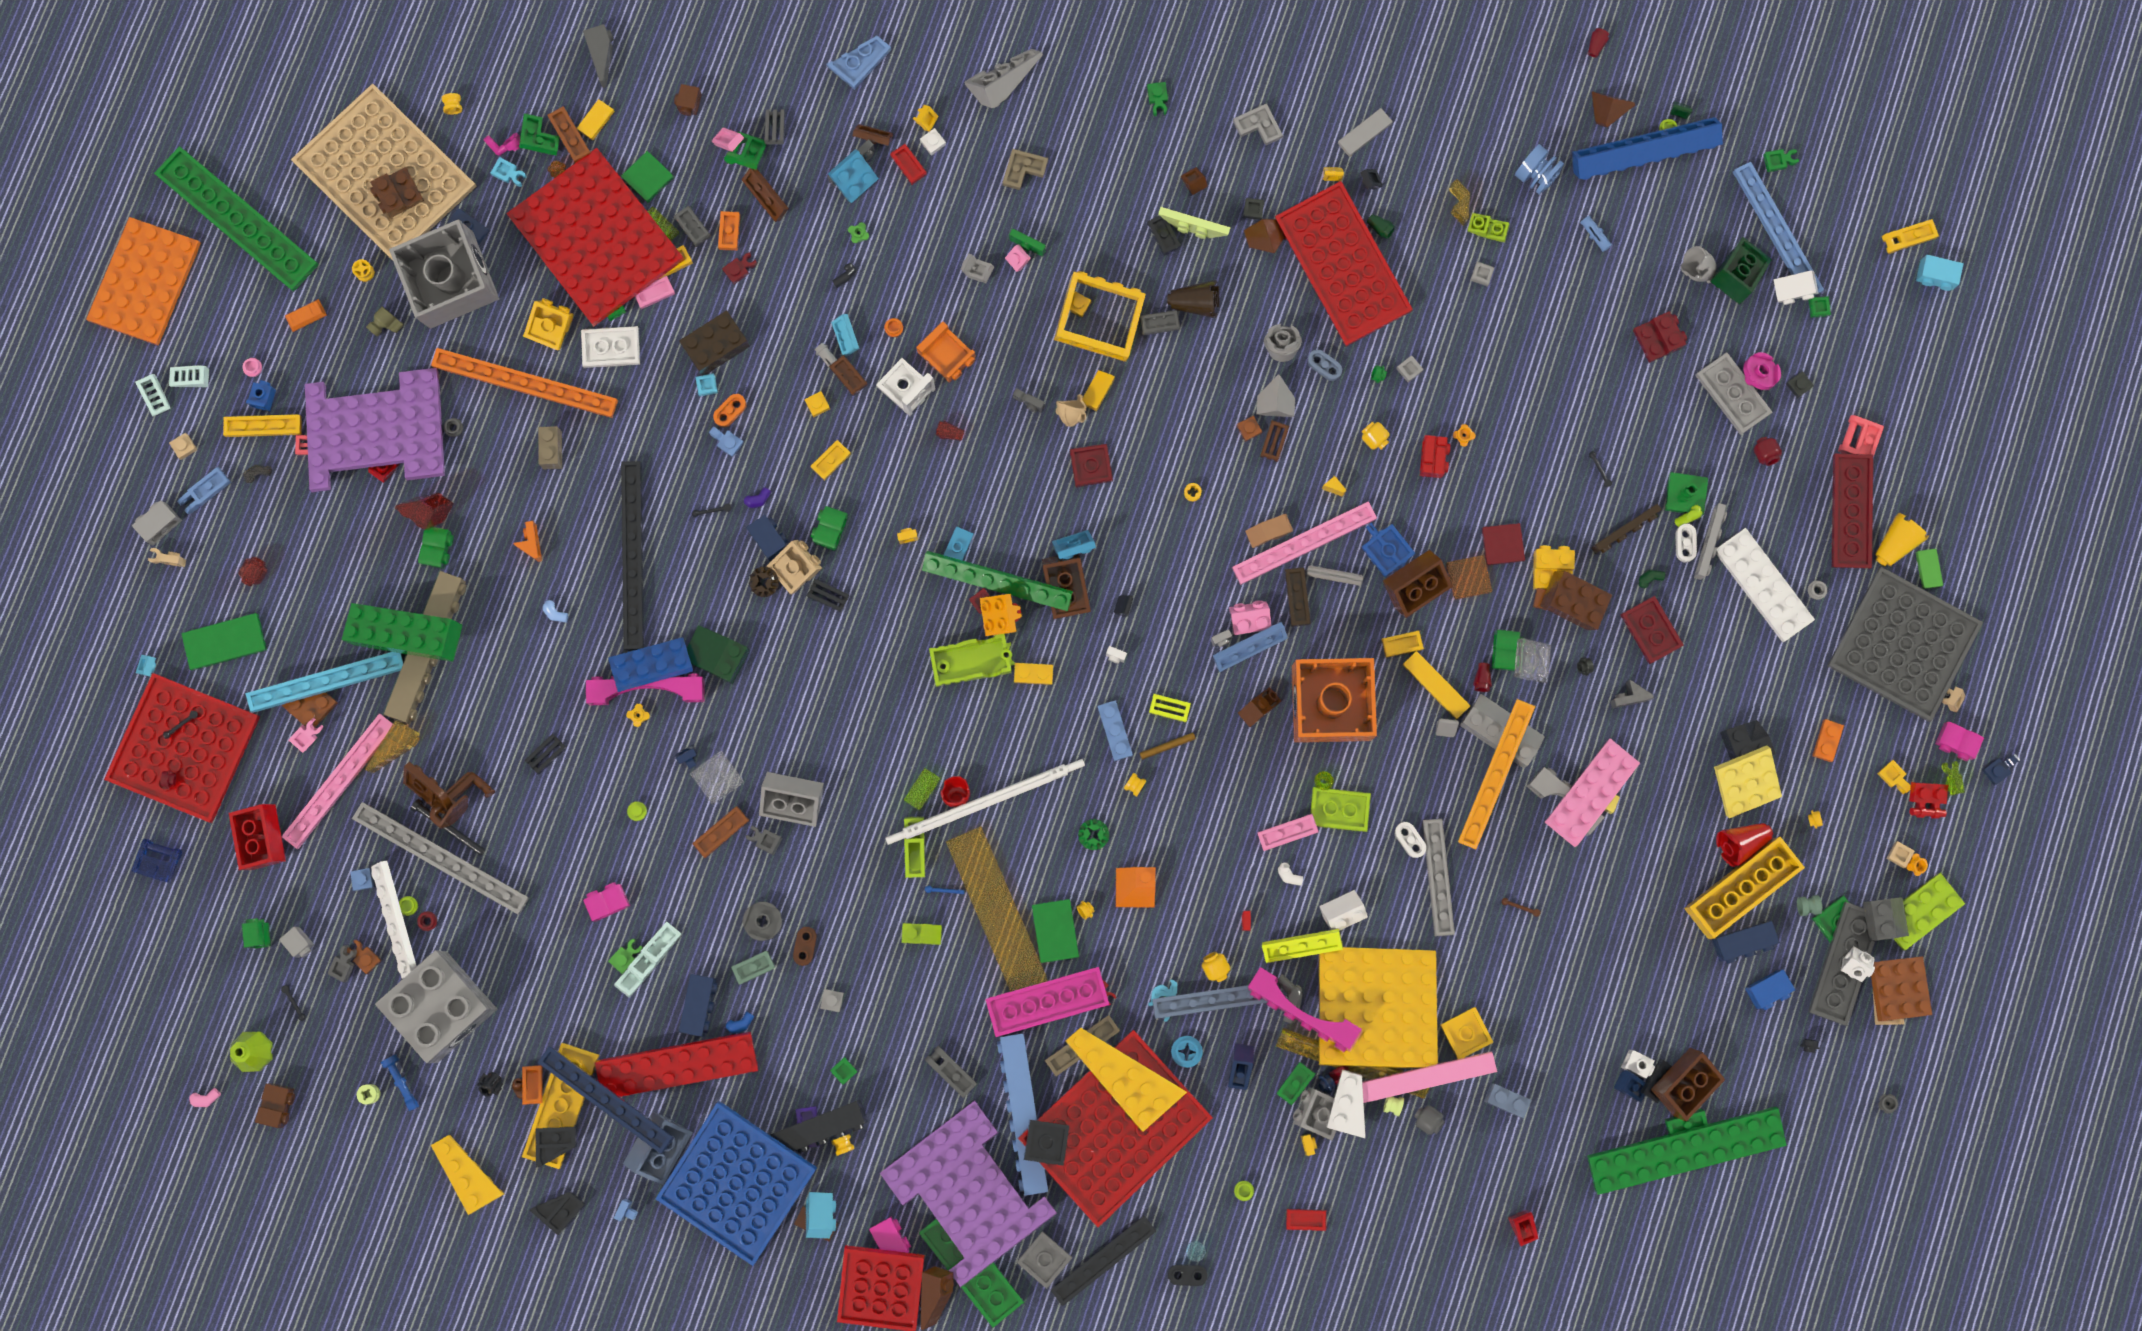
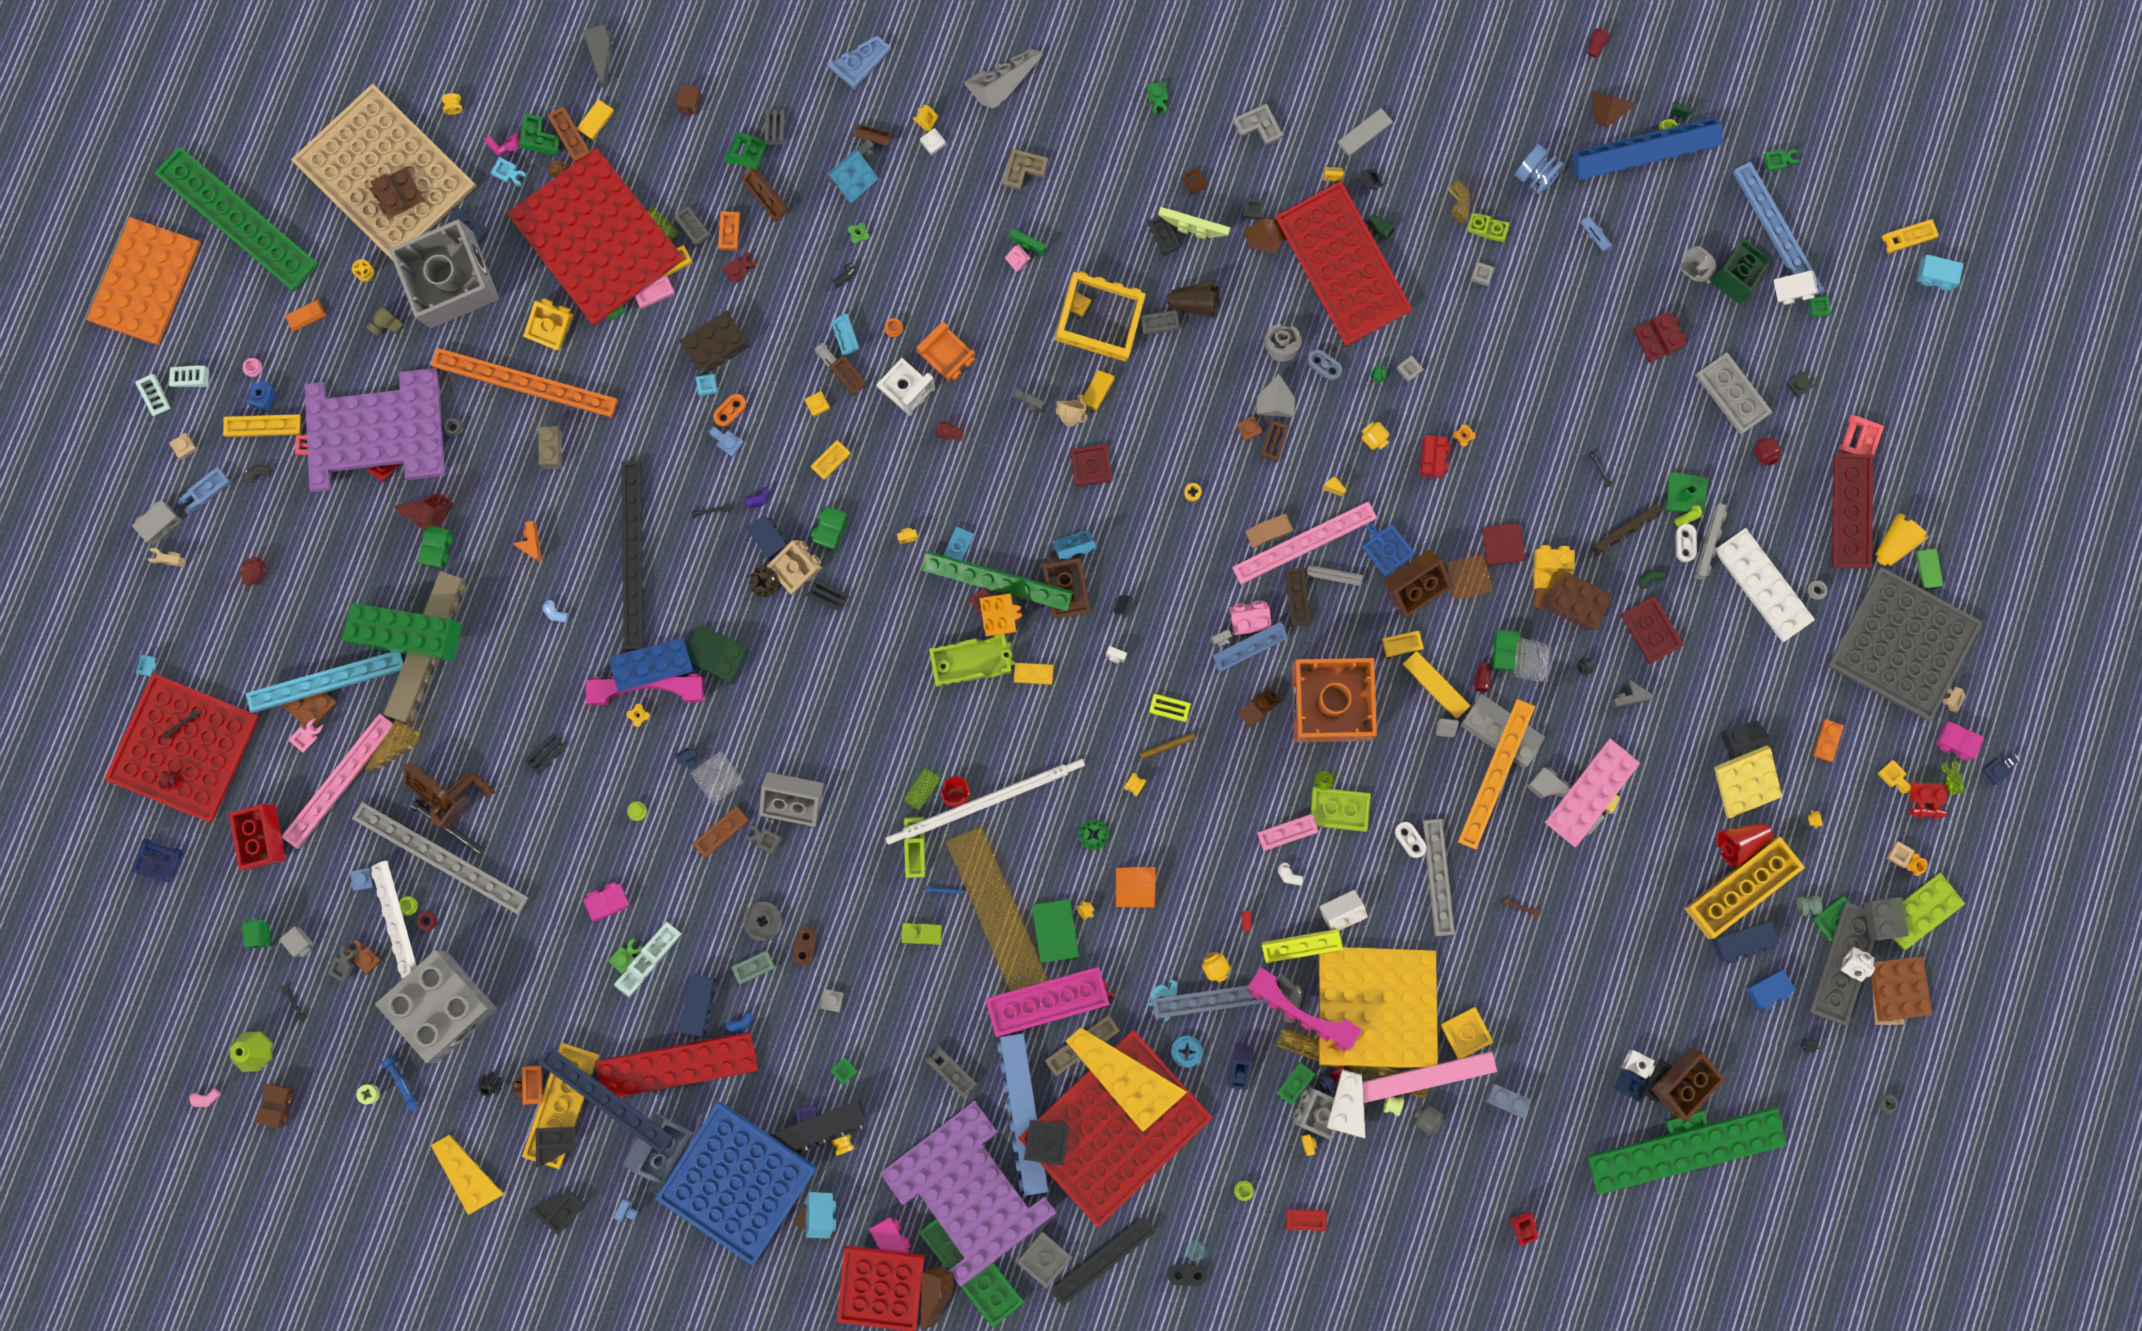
(224, 641): green tile -> none
(610, 347): white tile -> none
(647, 176): green tile -> none
(727, 139): bright pink tile -> none
(908, 164): red tile -> none
(976, 269): light grey bracket -> none
(1115, 730): medium blue plate -> none
(1755, 377): dark pink plate -> none

